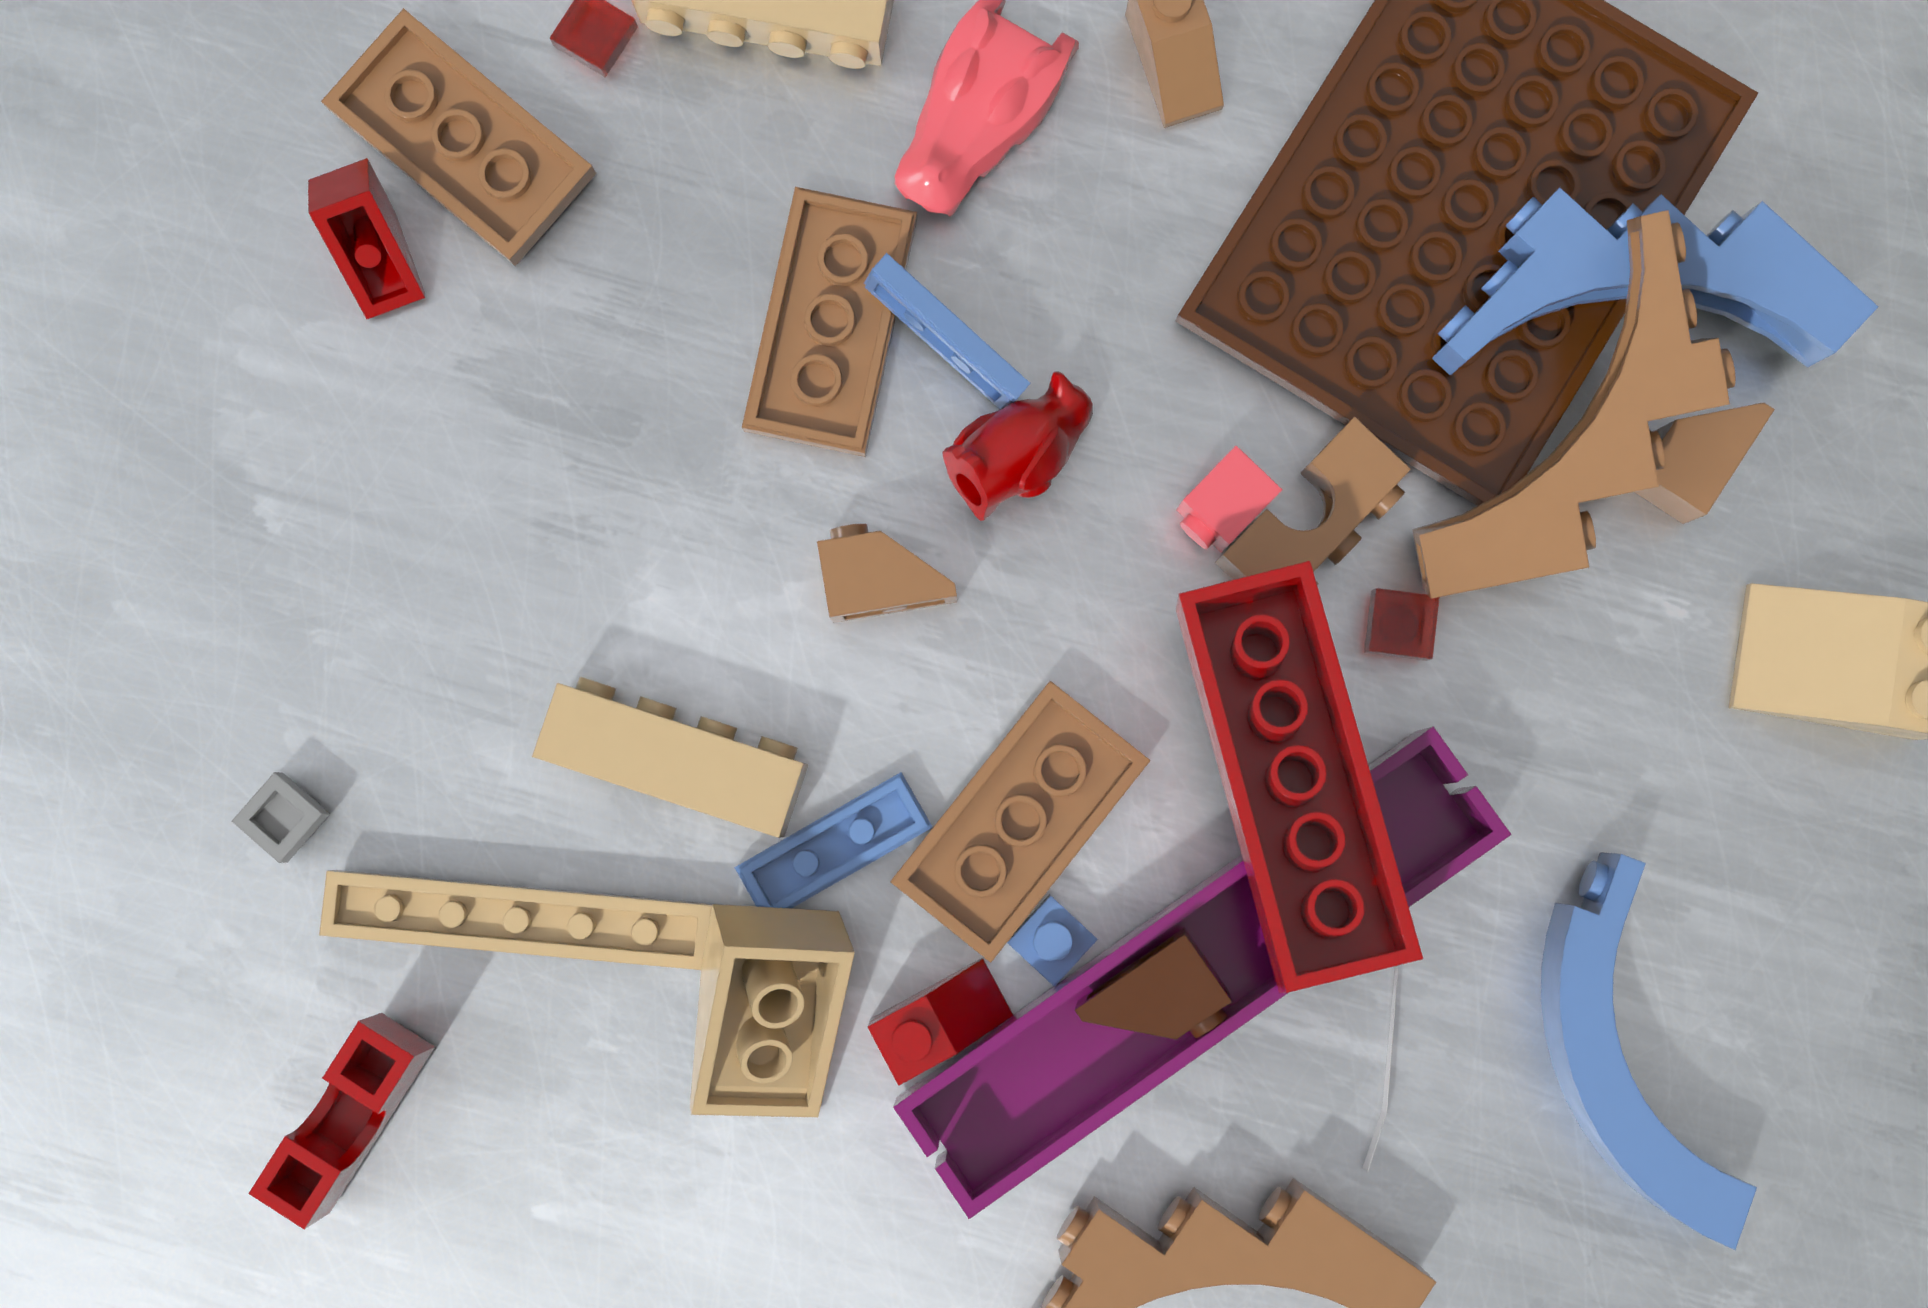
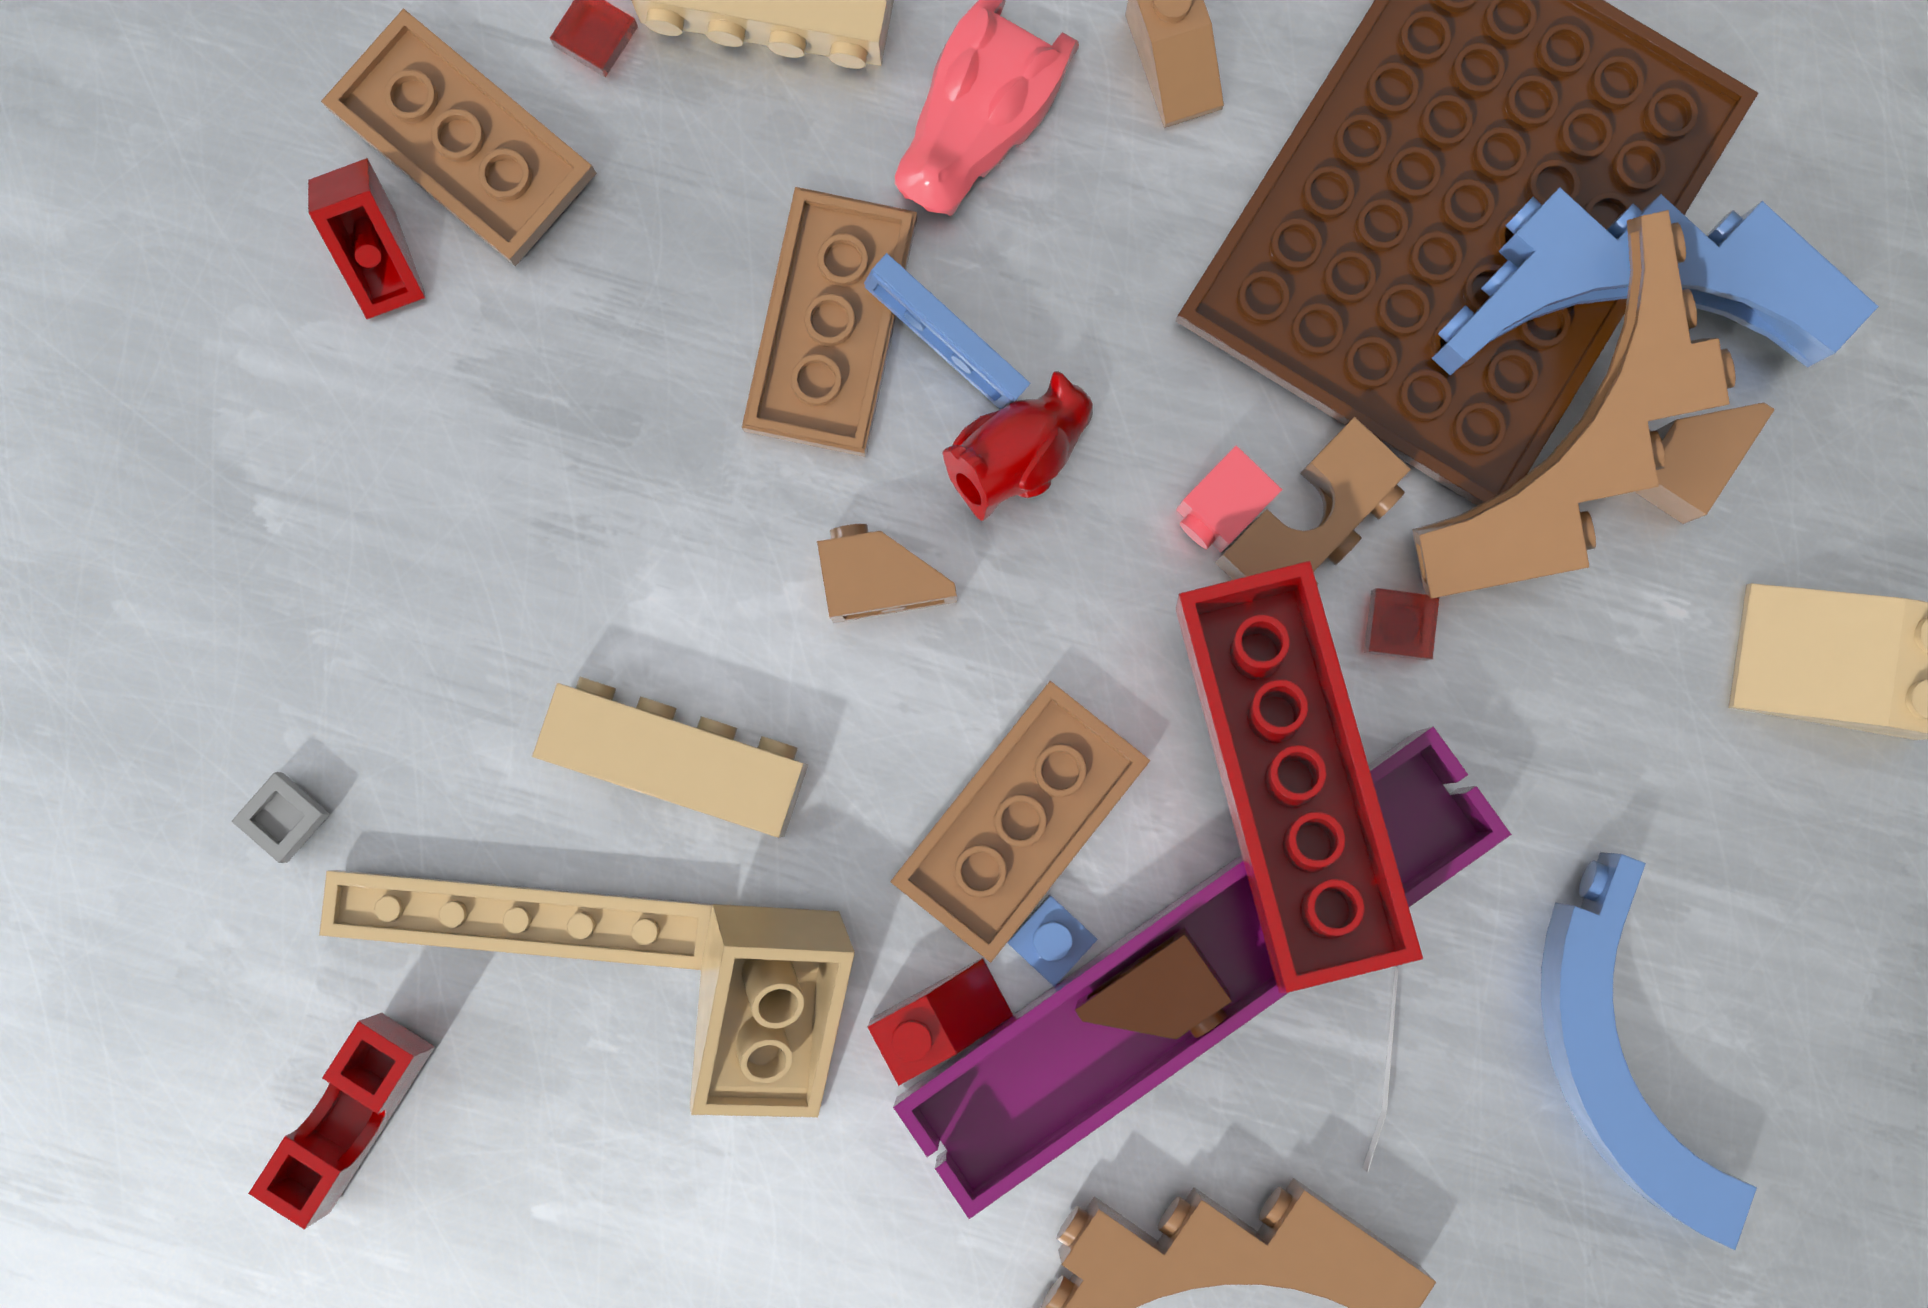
(835, 845): medium blue tile -> none

